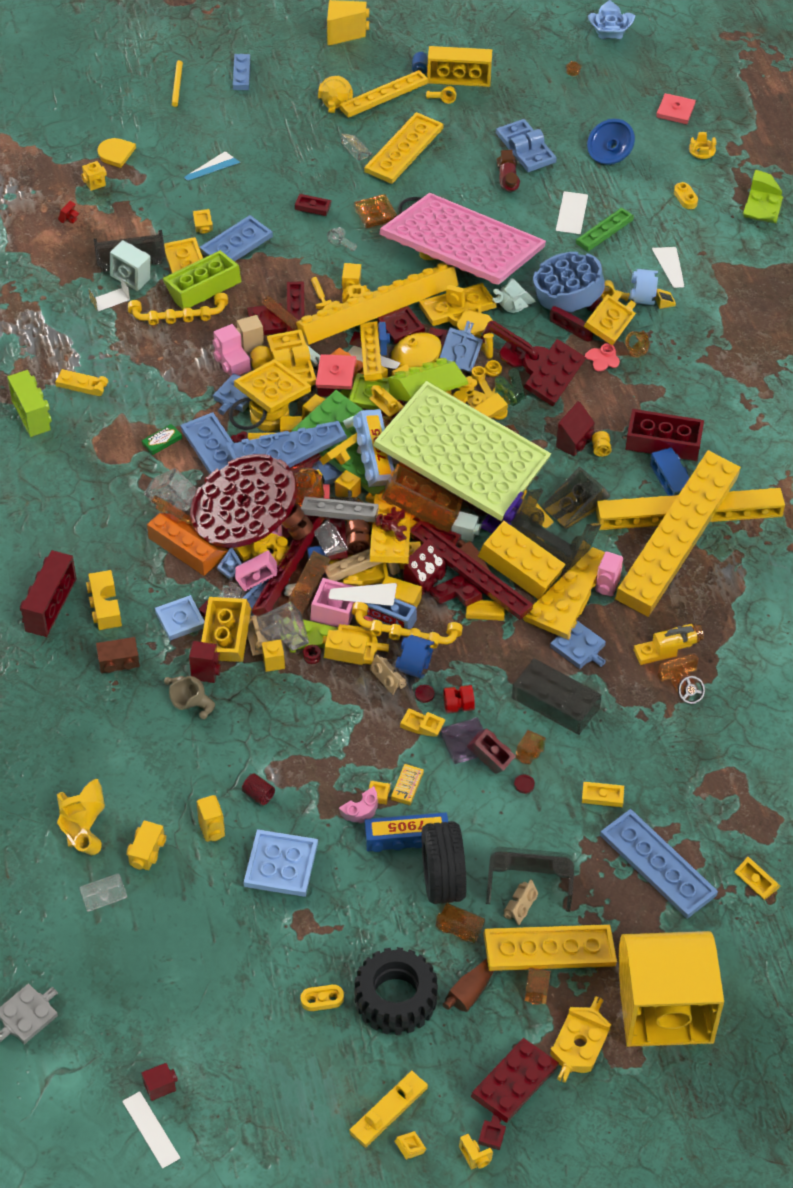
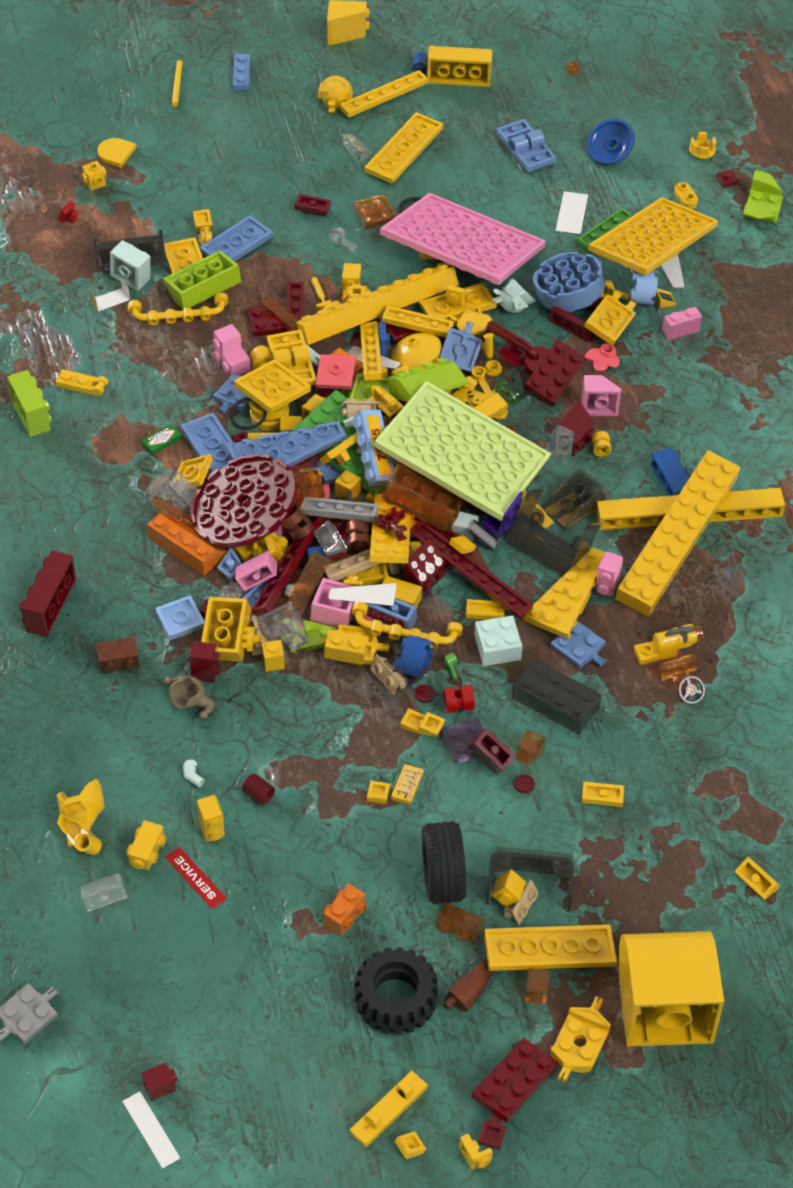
(106, 612): yellow arch -> none
(190, 773): none -> light aqua arm
(195, 877): none -> red sticker
(196, 469): none -> yellow tile
(205, 236): none -> yellow plate
(221, 161): dark azure sticker -> none
(250, 638): none -> yellow plant
(251, 333): tan brick -> none
(274, 546): none -> yellow tile
(281, 863): light blue plate -> none
(312, 649): dark red bush -> none
(322, 996): yellow plate -> none
(344, 910): none -> orange brick
(353, 407): none -> tan hinge
(362, 810): bright pink cylinder -> none
(398, 831): blue brick -> none
(417, 321): none -> yellow plate
(444, 95): yellow bar -> none
(451, 659): none -> bright green hand
(456, 587): dark red plate -> none
(462, 544): none -> yellow tile
(483, 535): none -> sticker
(498, 640): none -> light aqua brick
(507, 176): piece -> none
(508, 888): none -> yellow brick
(521, 560): yellow brick -> none
(561, 442): none -> clear slope
(600, 396): none -> bright pink slope
(610, 21): light blue brick -> none
(641, 346): clear orange piece -> none
(653, 236): none -> yellow plate
(659, 431): dark red brick -> none
(659, 863): medium blue plate -> none
(676, 108): coral plate -> none
(682, 323): none -> bright pink brick
(727, 178): none -> dark red plate

